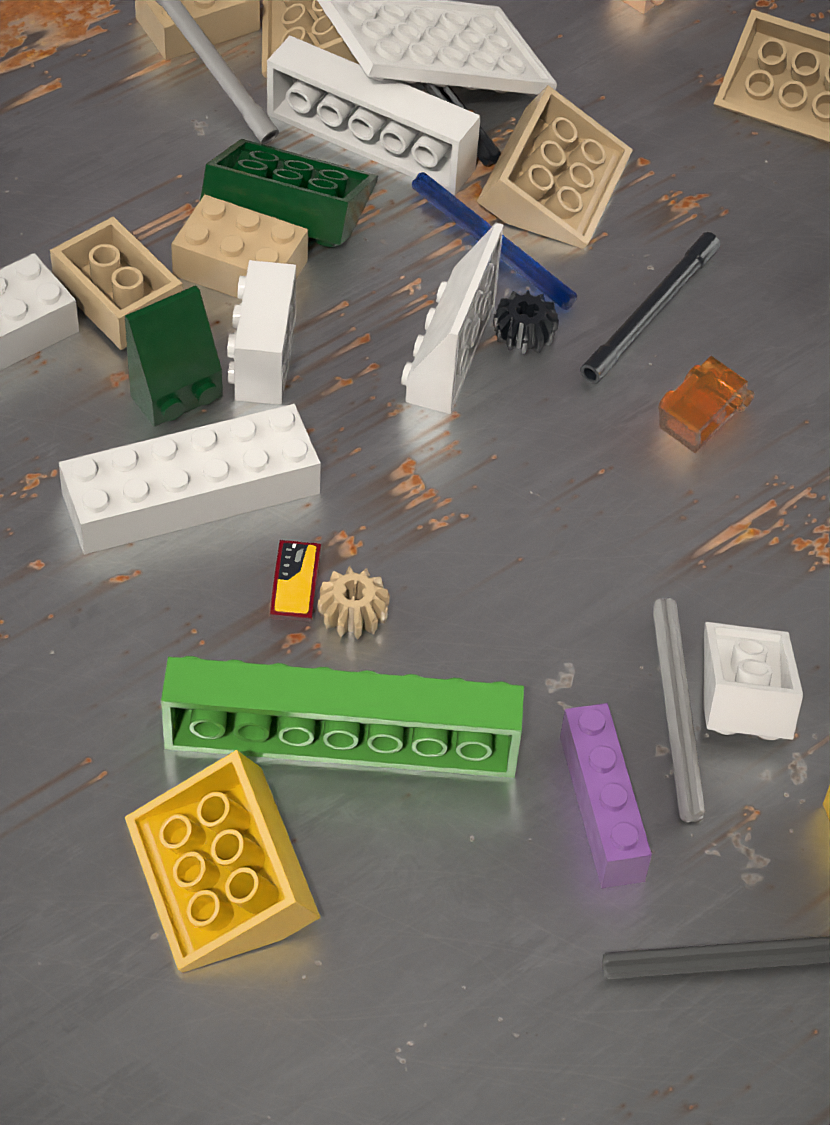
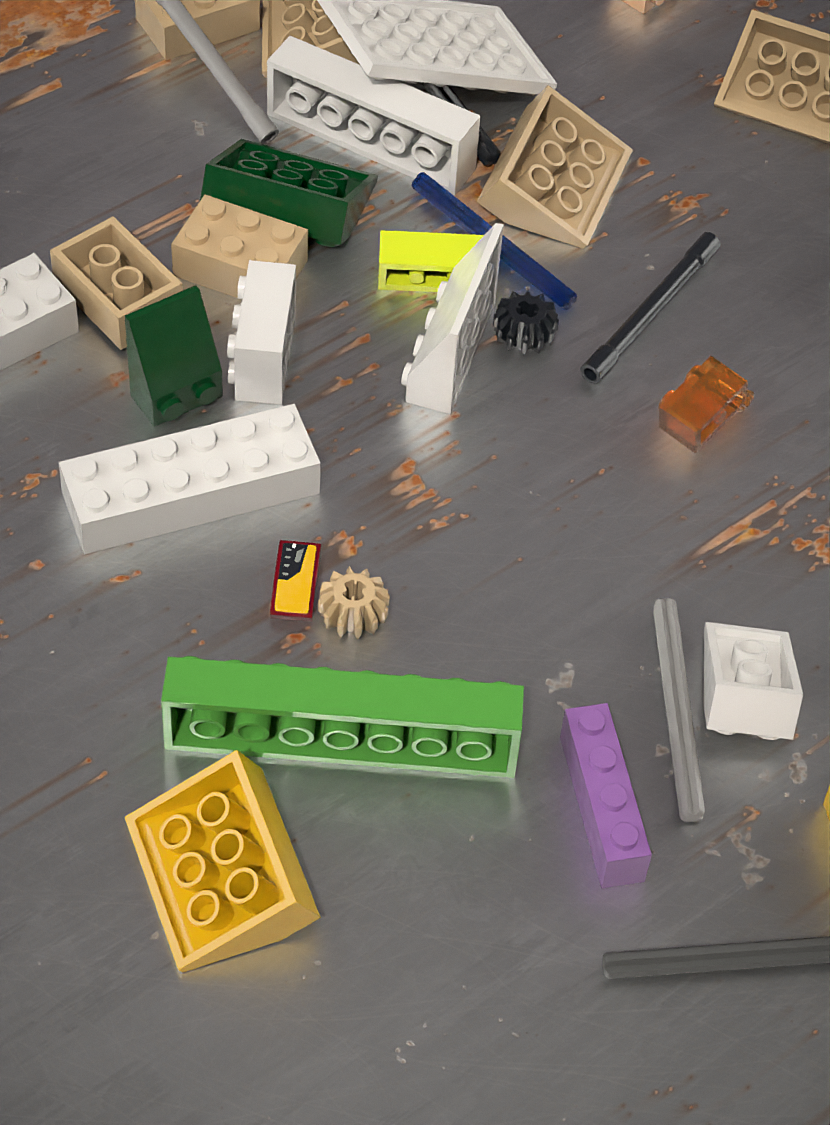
(420, 258): none -> neon yellow brick

